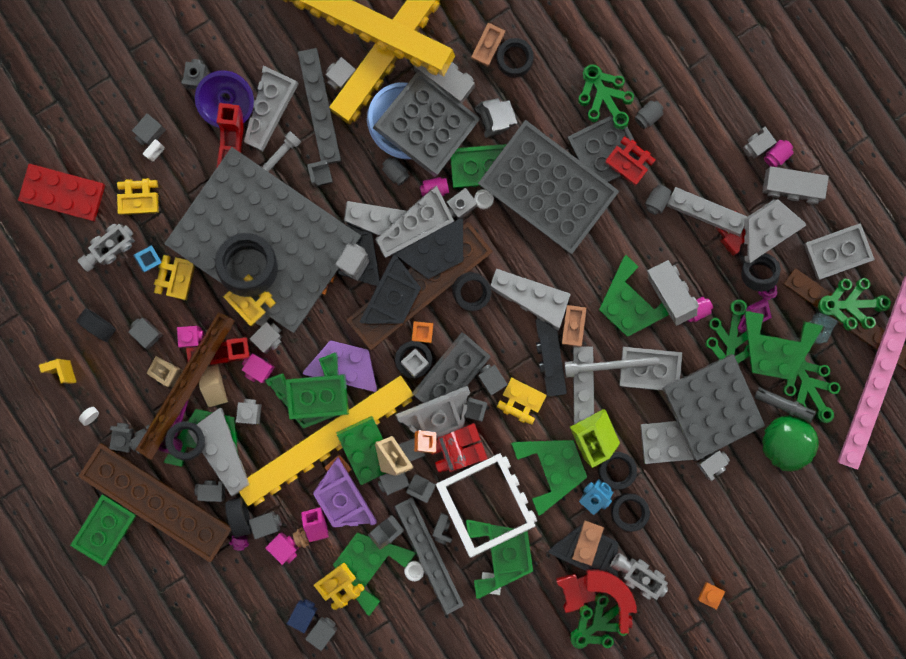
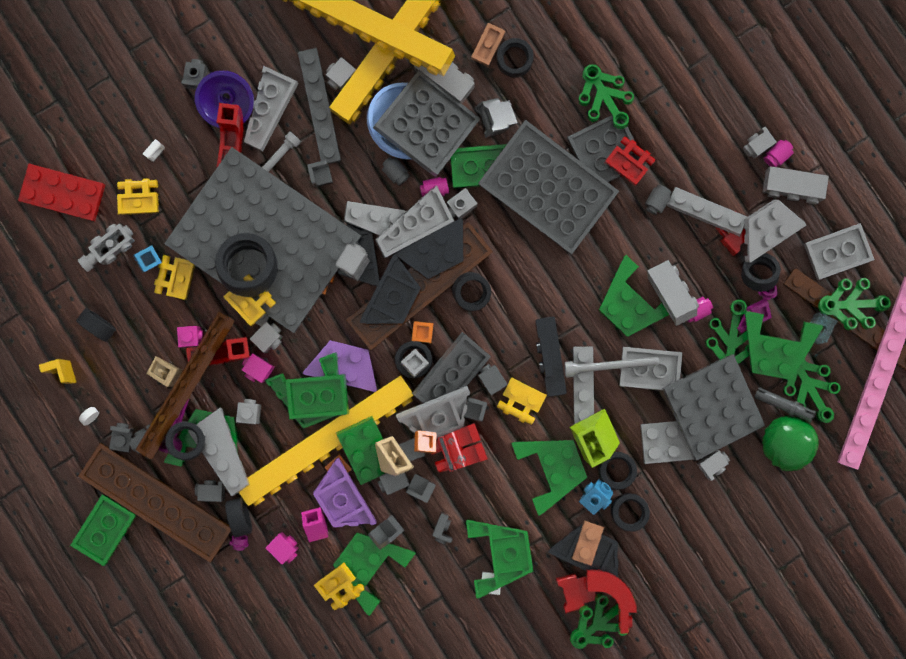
(145, 332): dark grey brick -> none
(148, 130): dark grey brick -> none
(212, 386): tan slope -> none
(265, 524): dark grey brick -> none
(301, 538): medium nougat plate -> none
(302, 615): dark blue brick -> none
(321, 633): dark grey brick -> none
(414, 571): white tile -> none
(428, 556): dark grey plate -> none
(484, 199): white tile -> none
(520, 498): white window -> none
(541, 300): light grey wing -> none
(574, 326): nougat plate -> none
(642, 577): light grey brick -> none
(649, 114): dark grey brick -> none
(711, 595): orange plate -> none

